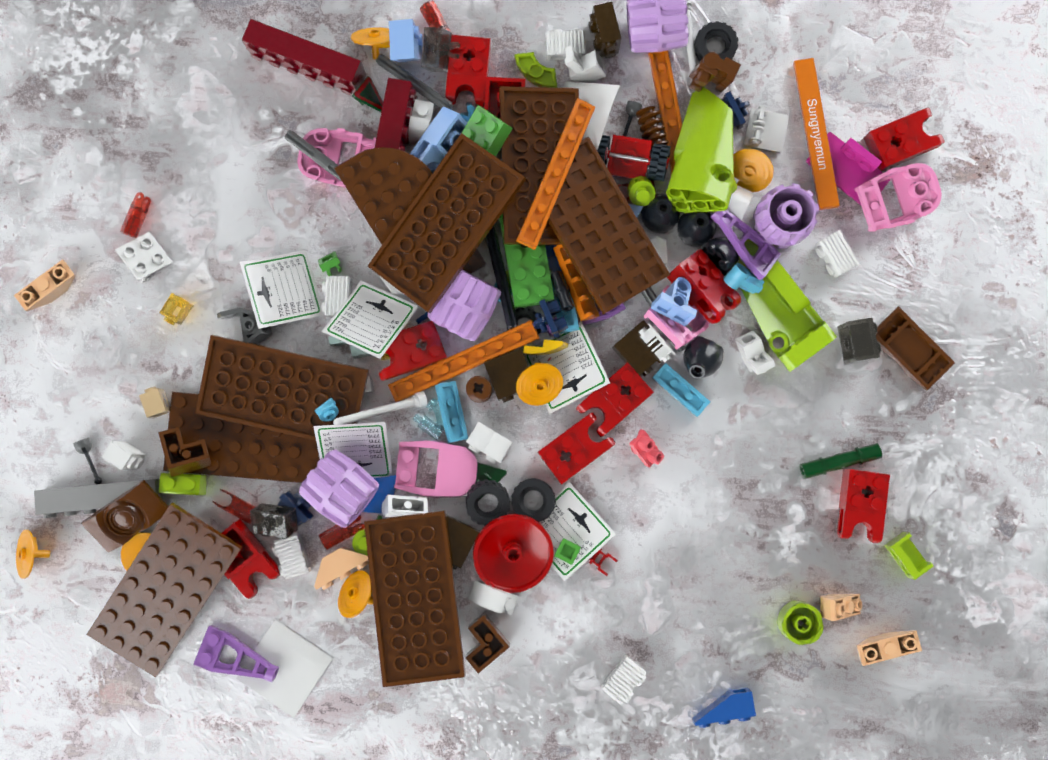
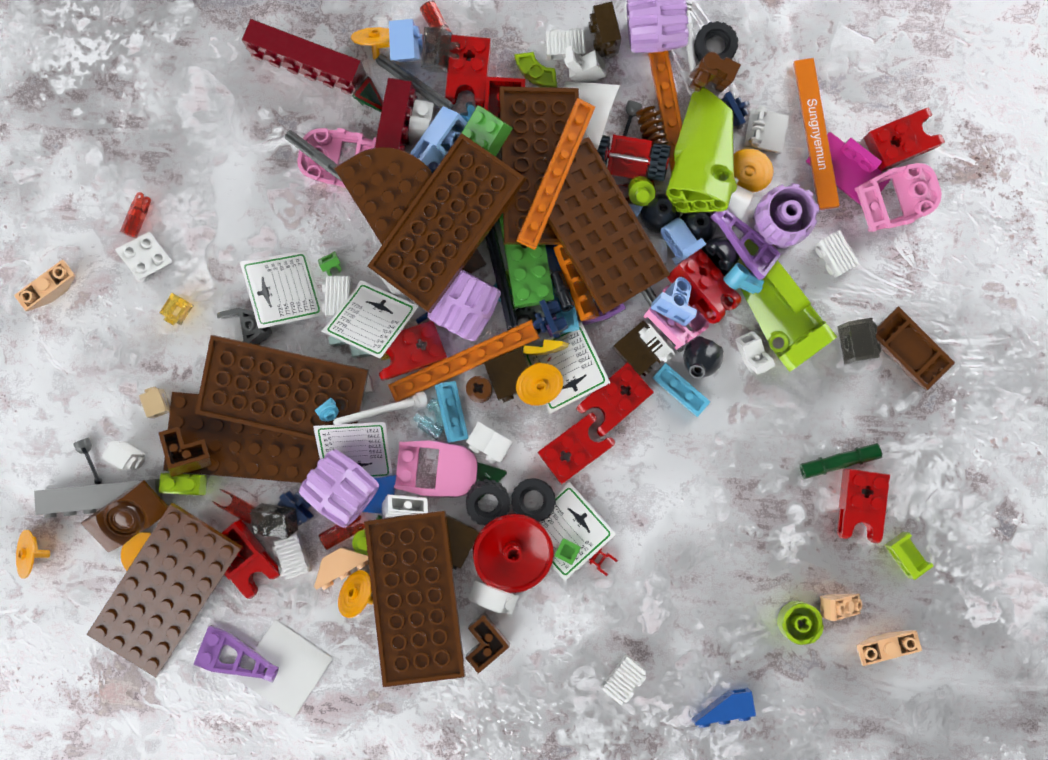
(646, 449): coral hips -> none
(680, 240): none -> light blue tile

